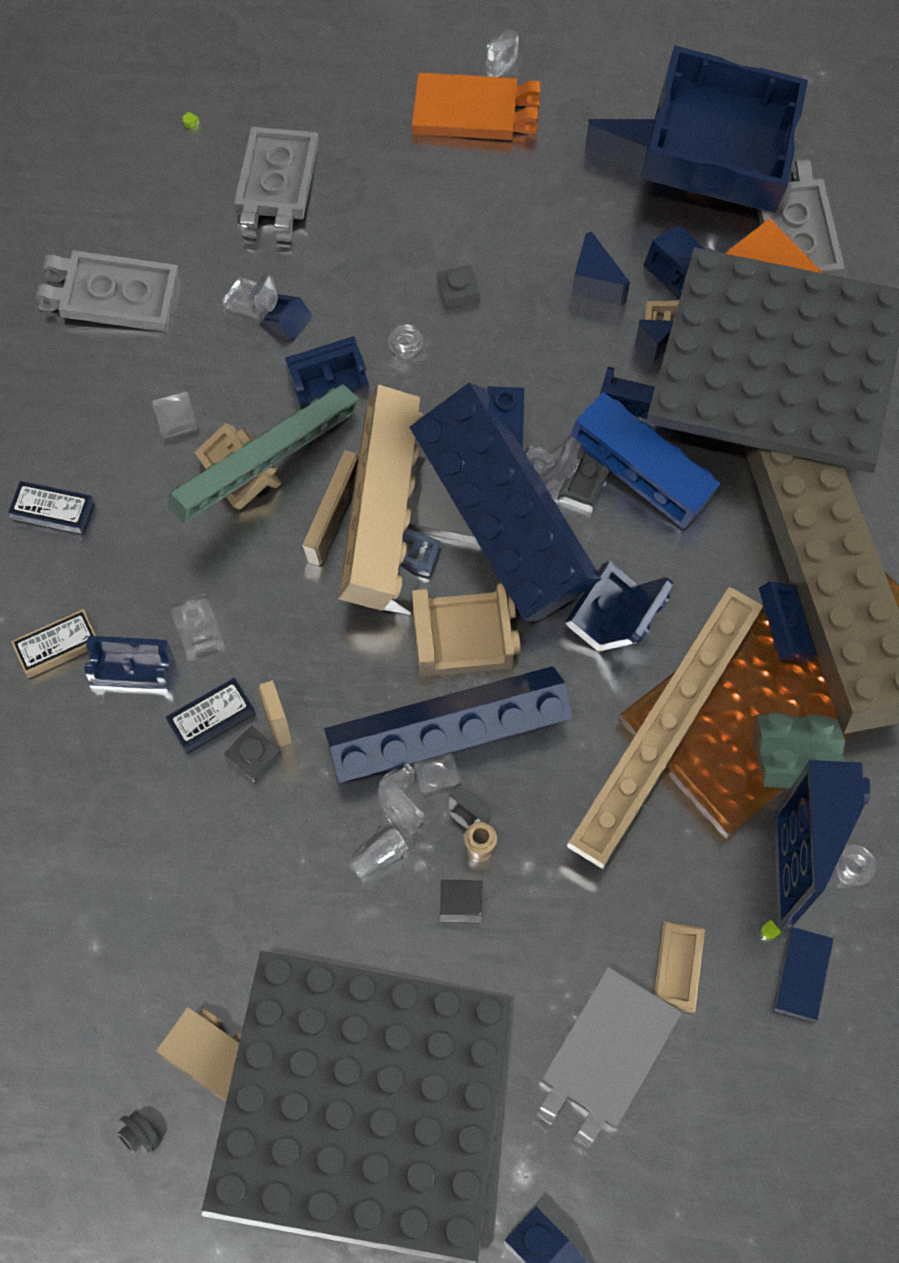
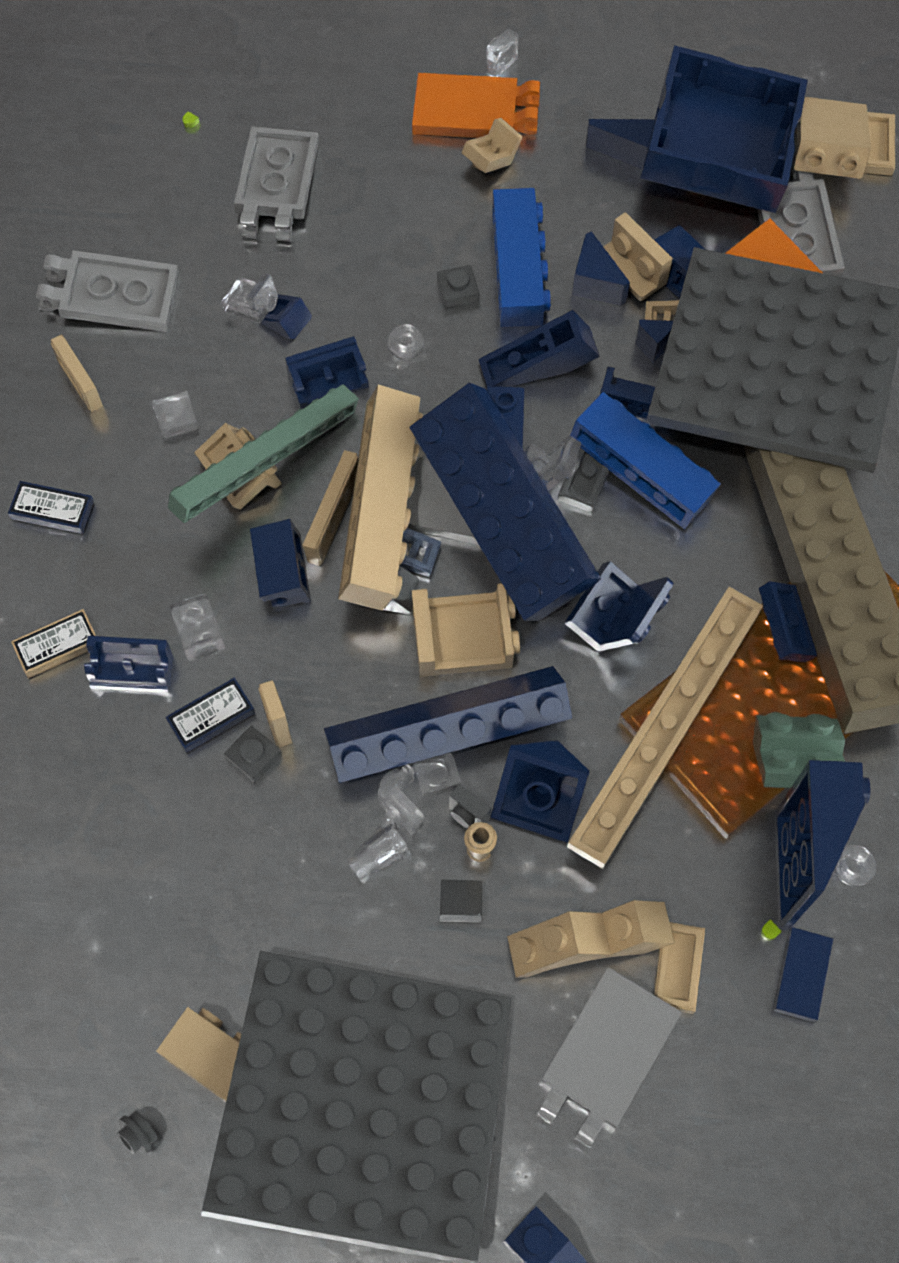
(76, 373): none -> tan tile
(280, 564): none -> dark blue hinge
(494, 149): none -> tan bracket
(518, 257): none -> blue brick
(541, 789): none -> dark blue slope
(542, 353): none -> dark blue slope
(589, 936): none -> tan arch
(638, 257): none -> tan bracket
(833, 138): none -> tan panel
(882, 139): none -> tan tile

